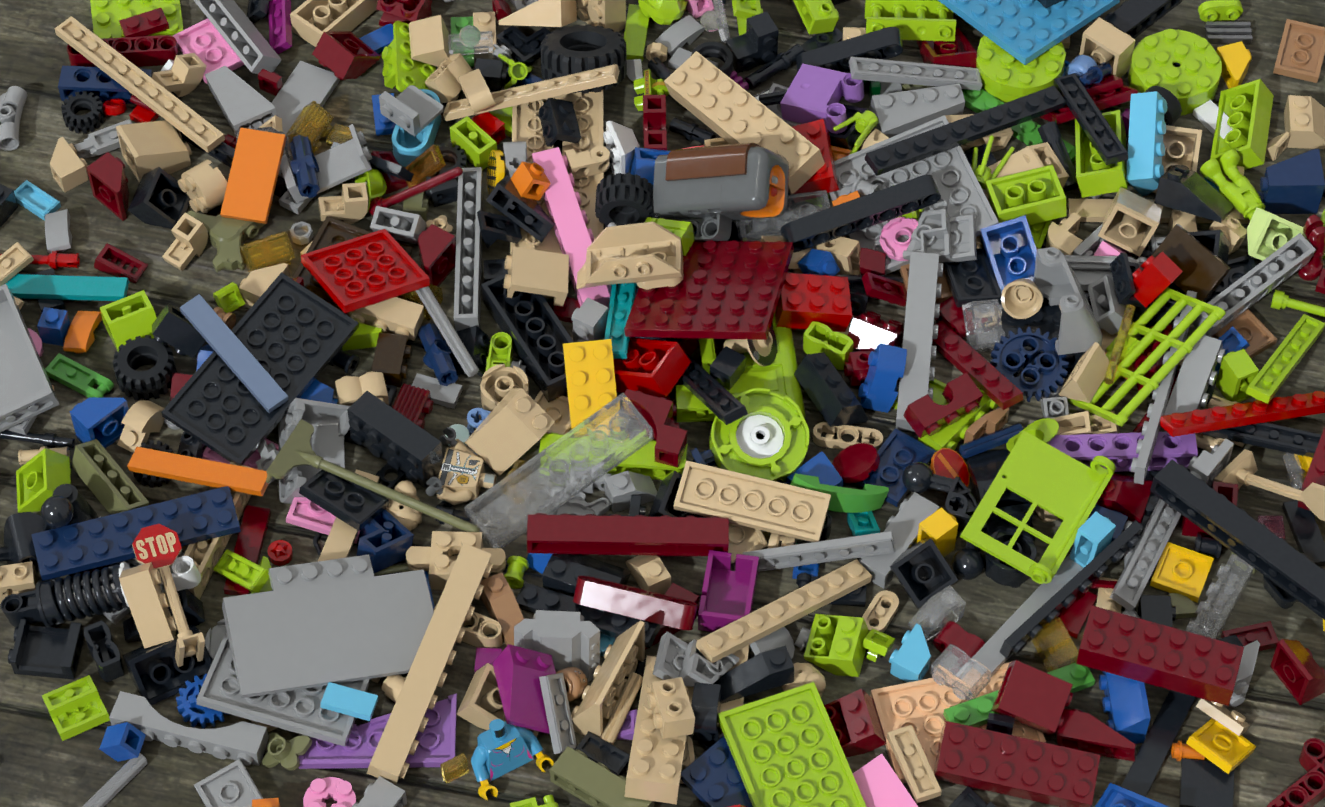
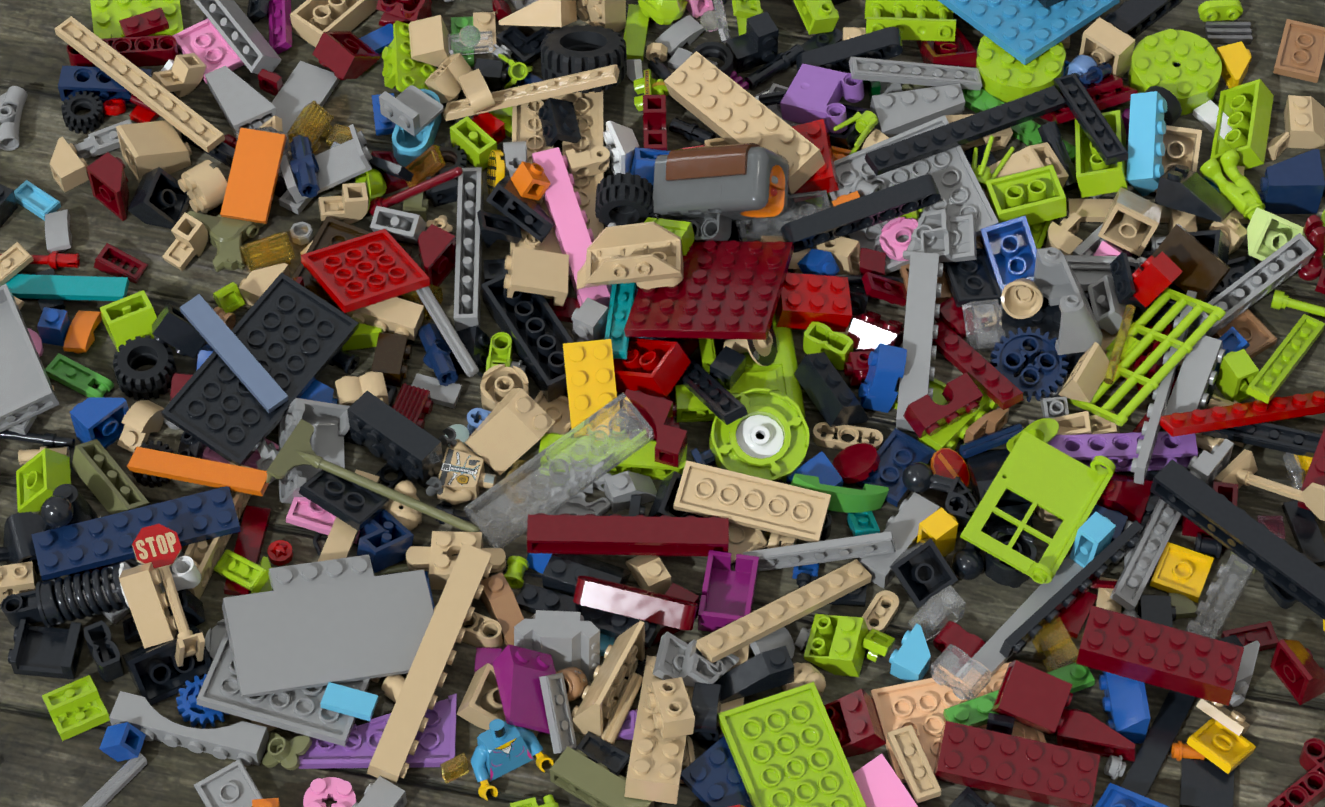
(1115, 766): none -> light grey plate

